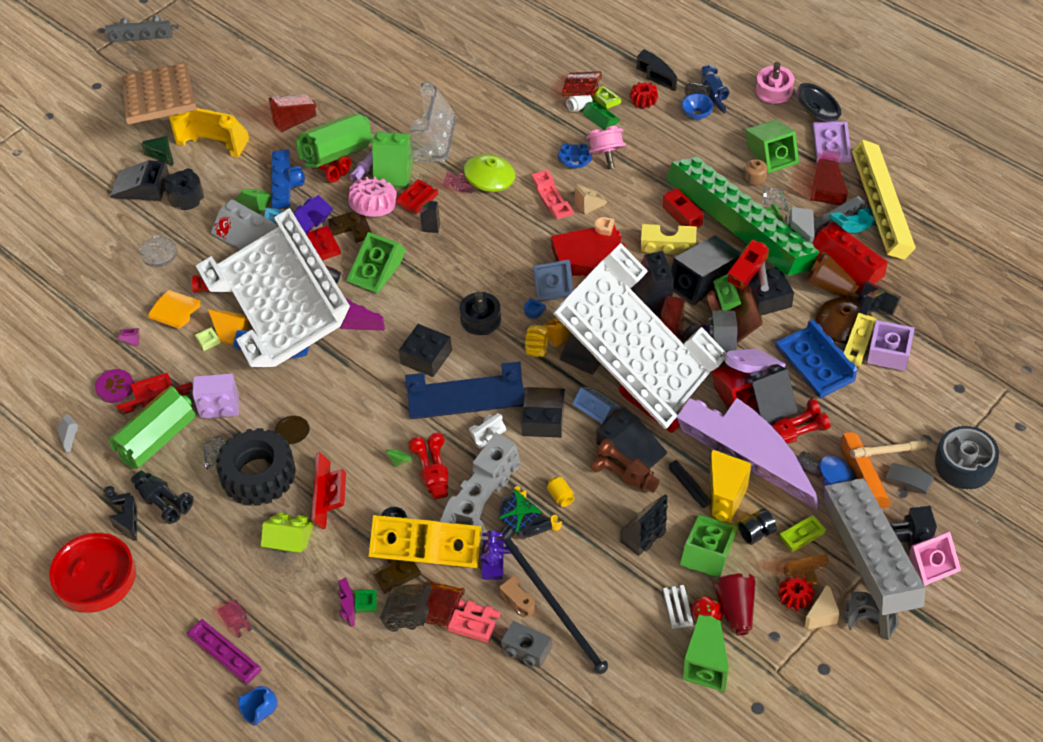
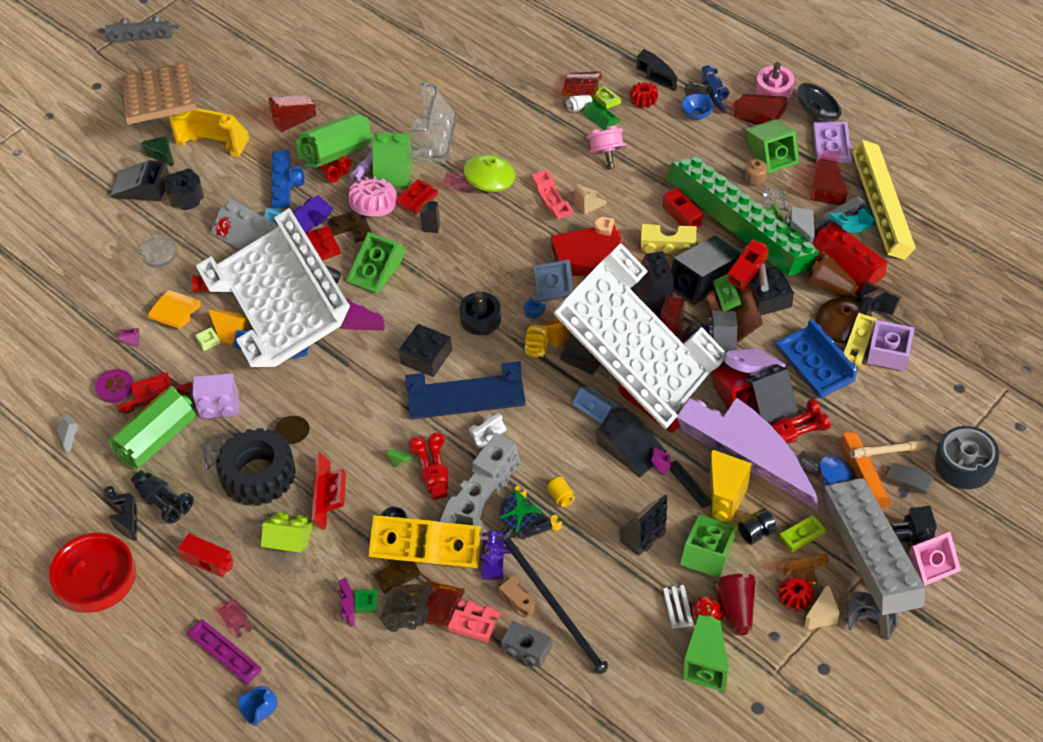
(205, 555): none -> red brick
(254, 199): bright green slope -> none
(543, 412): black slope -> none
(574, 155): blue dish -> none
(635, 474): copper piece -> none
(660, 460): none -> magenta slope
(759, 108): none -> clear red slope

